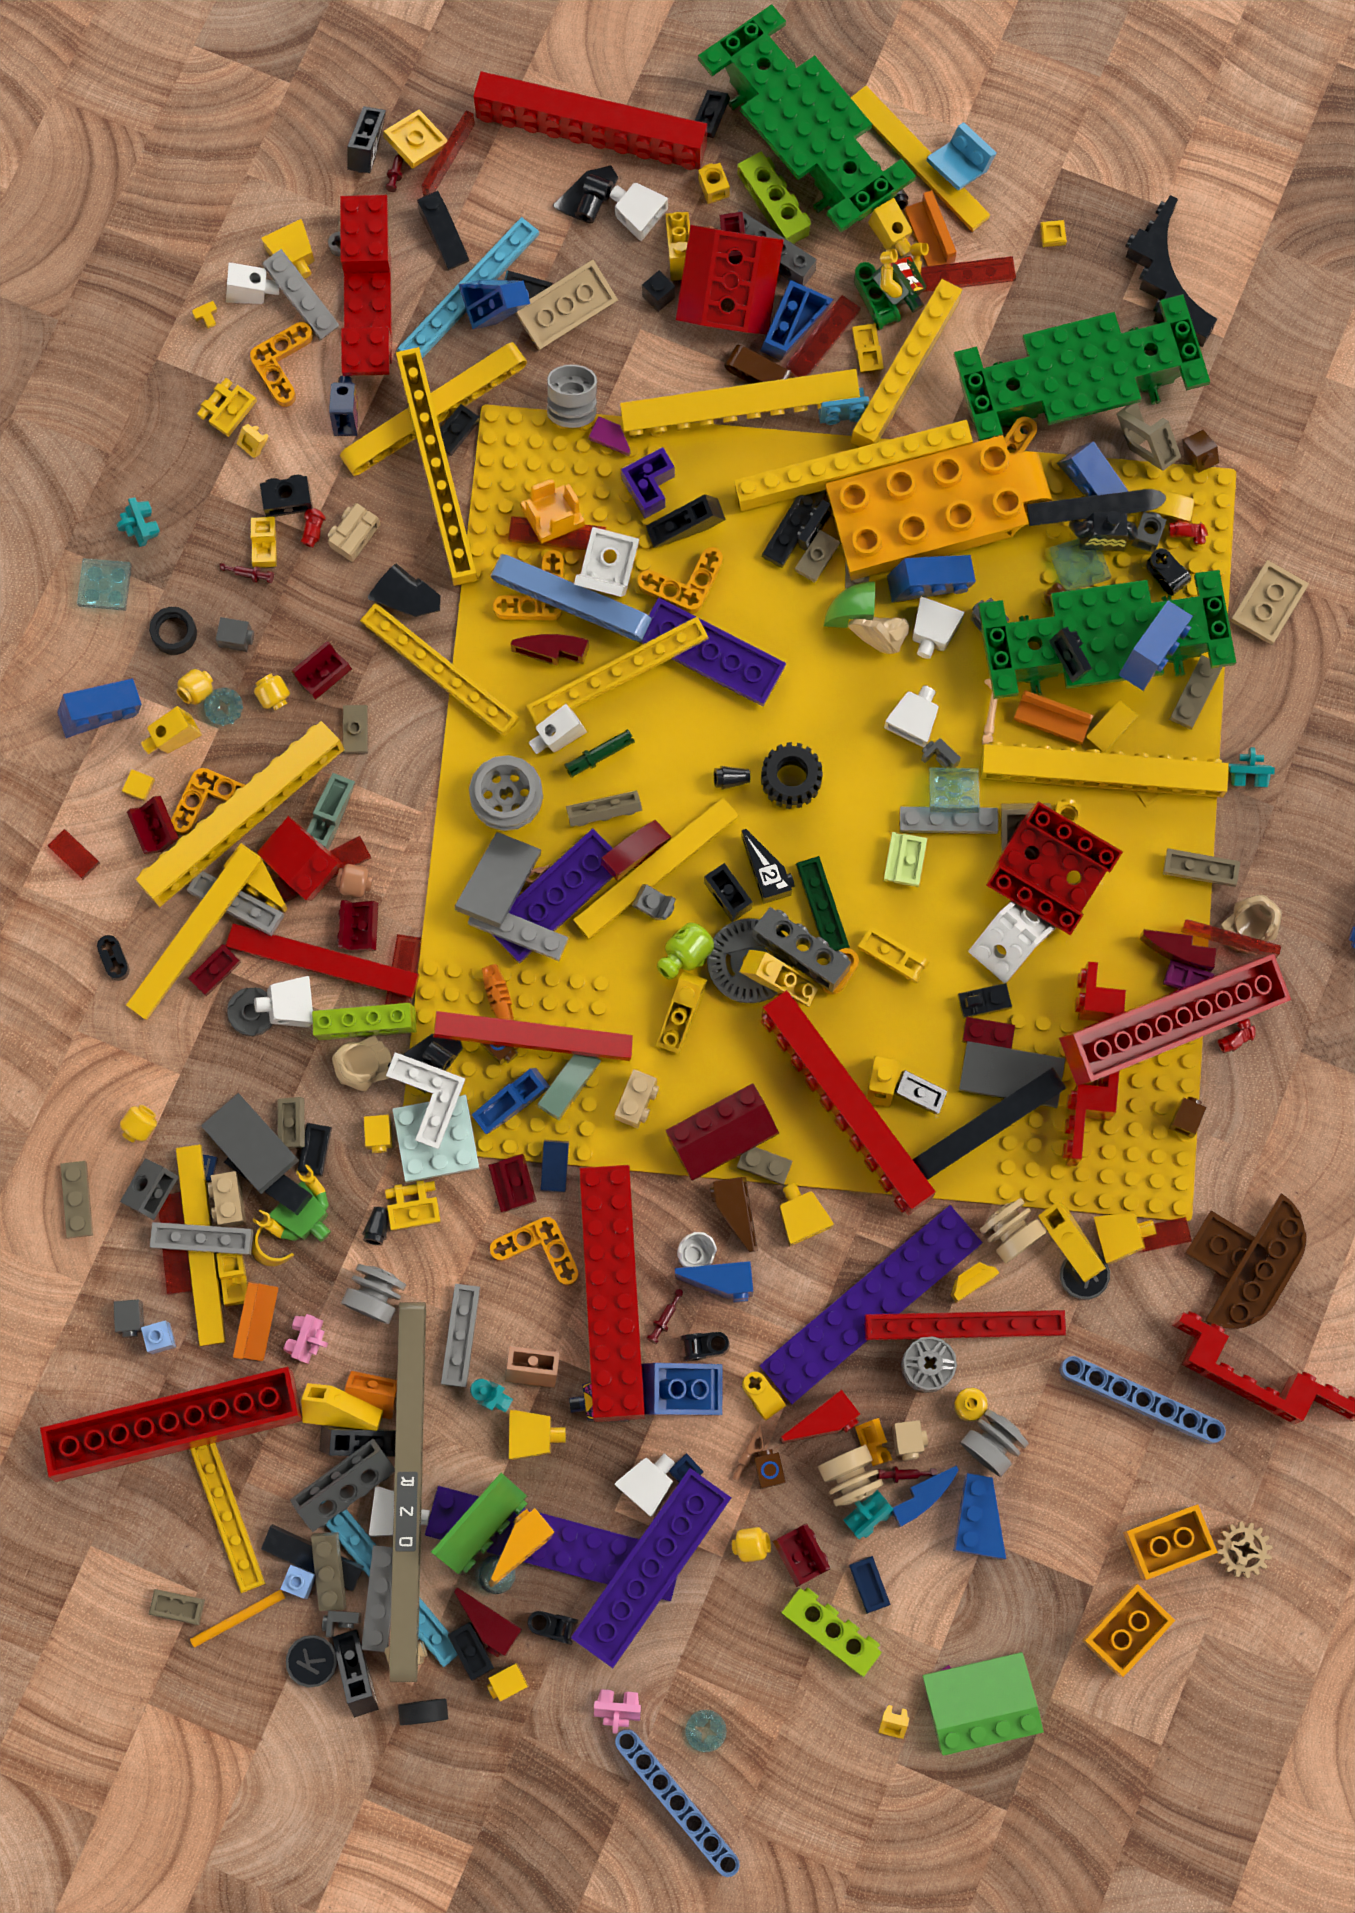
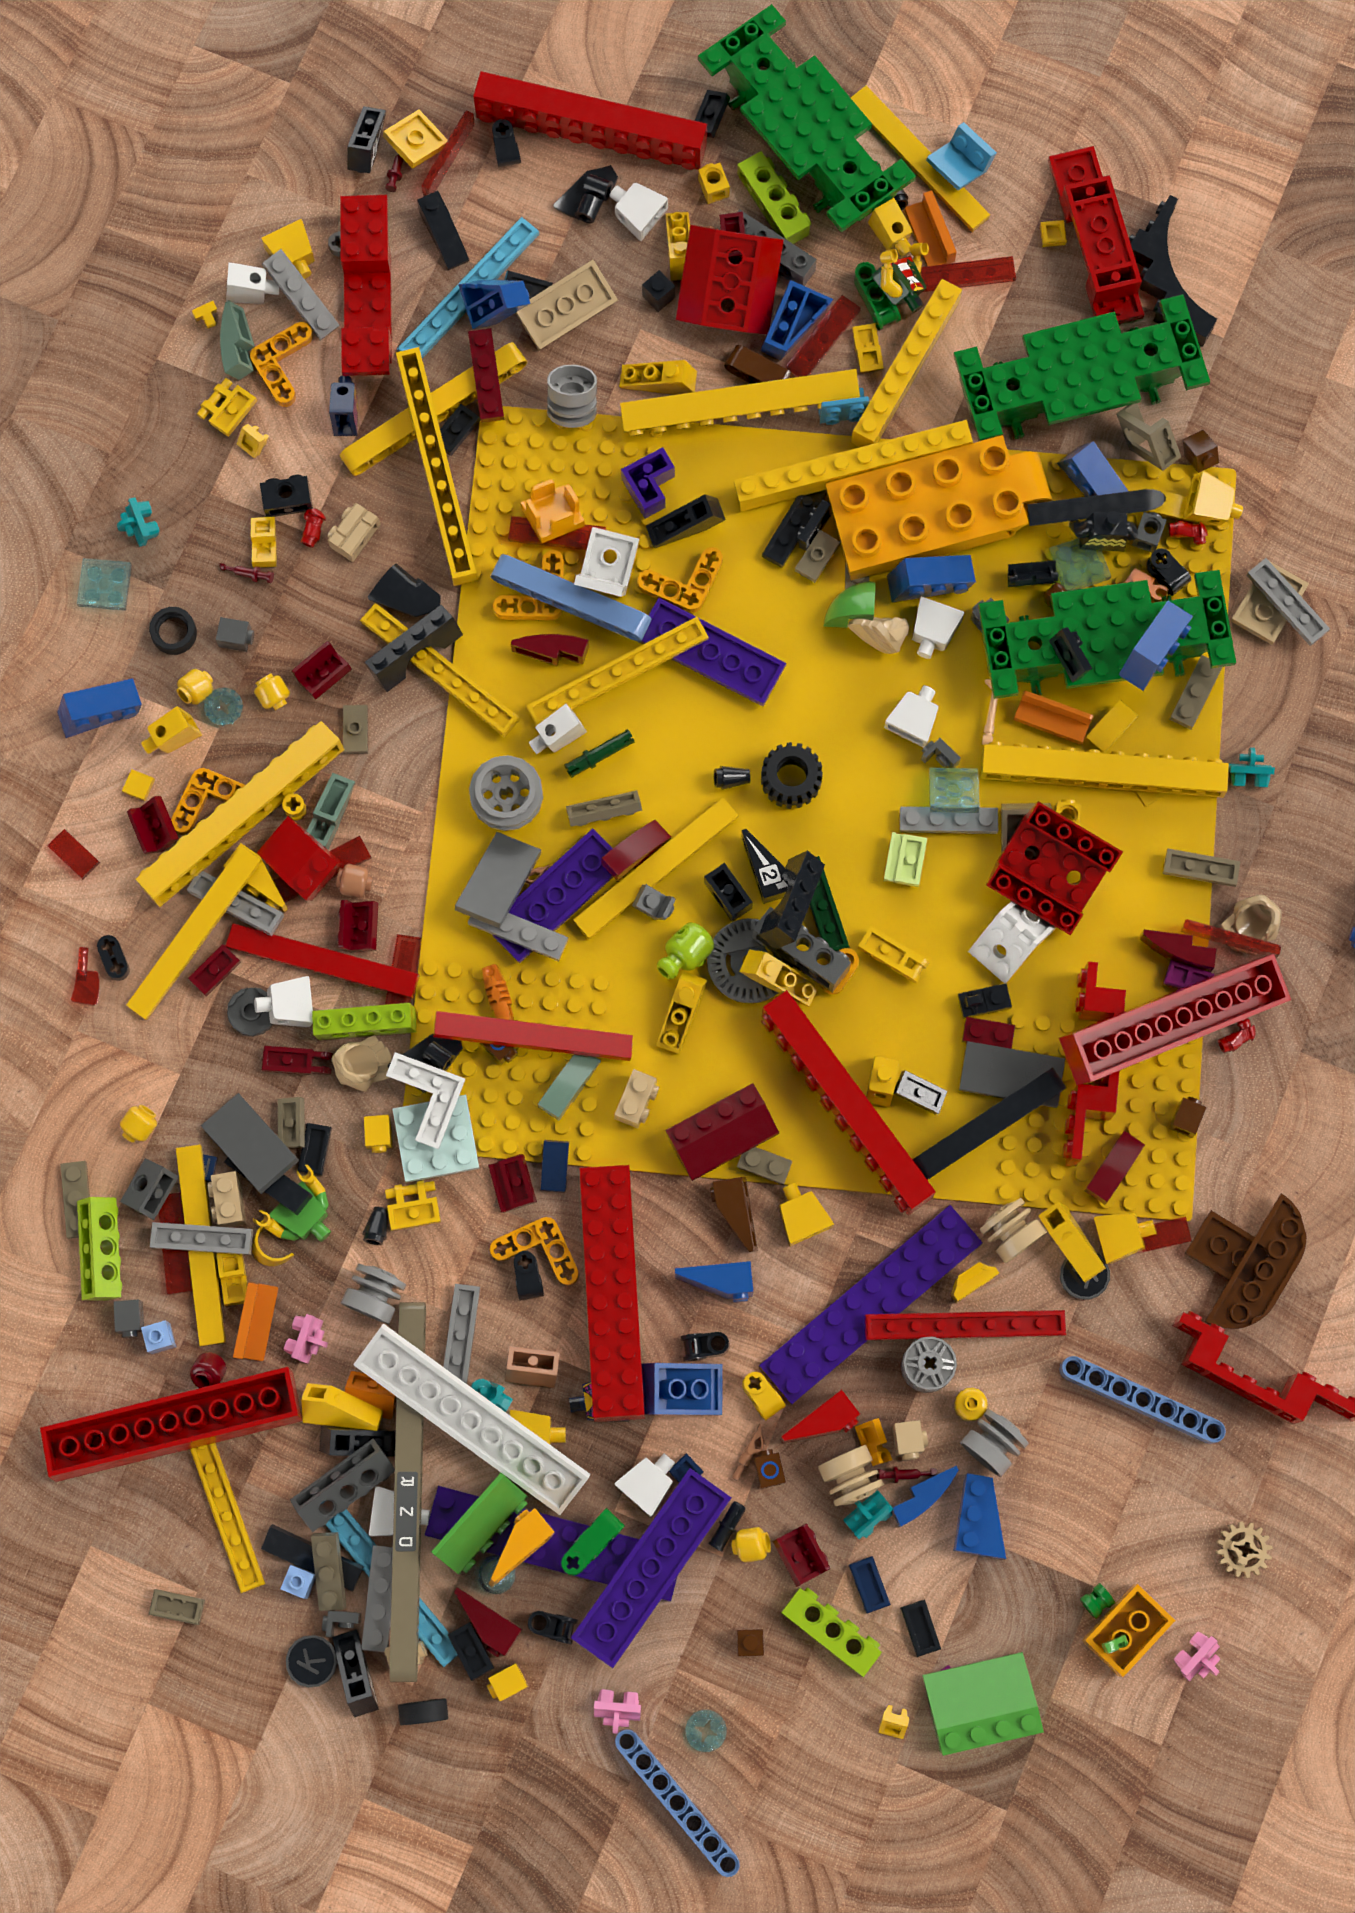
(87, 982): none -> clear red piece
(92, 1236): none -> lime brick
(208, 1370): none -> dark red head
(235, 341): none -> sand green slope
(237, 1618): light orange bar -> none
(288, 803): none -> yellow bush
(294, 1060): none -> dark red hinge
(391, 662): none -> black arch
(471, 1419): none -> white plate
(486, 375): none -> dark red plate
(505, 145): none -> black piece
(511, 1100): blue slope -> none
(528, 1280): none -> black piece
(593, 1541): none -> green piece
(609, 435): magenta tile -> none
(659, 377): none -> yellow slope
(661, 1324): dark red piece -> none
(696, 1250): white hair -> none
(727, 1526): none -> black axle
(750, 1642): none -> reddish brown brick
(785, 921): none -> black arch
(920, 1628): none -> black tile
(1018, 440): light orange plate -> none
(1032, 573): none -> black hinge
(1097, 1601): none -> green wheel
(1101, 232): none -> red bracket
(1114, 1167): none -> dark red slope
(1115, 1644): none -> bright green tile
(1138, 575): none -> orange plate
(1170, 1542): light orange brick -> none
(1191, 1665): none -> bright pink hips
(1210, 501): none -> yellow torso
(1288, 602): none -> light grey plate

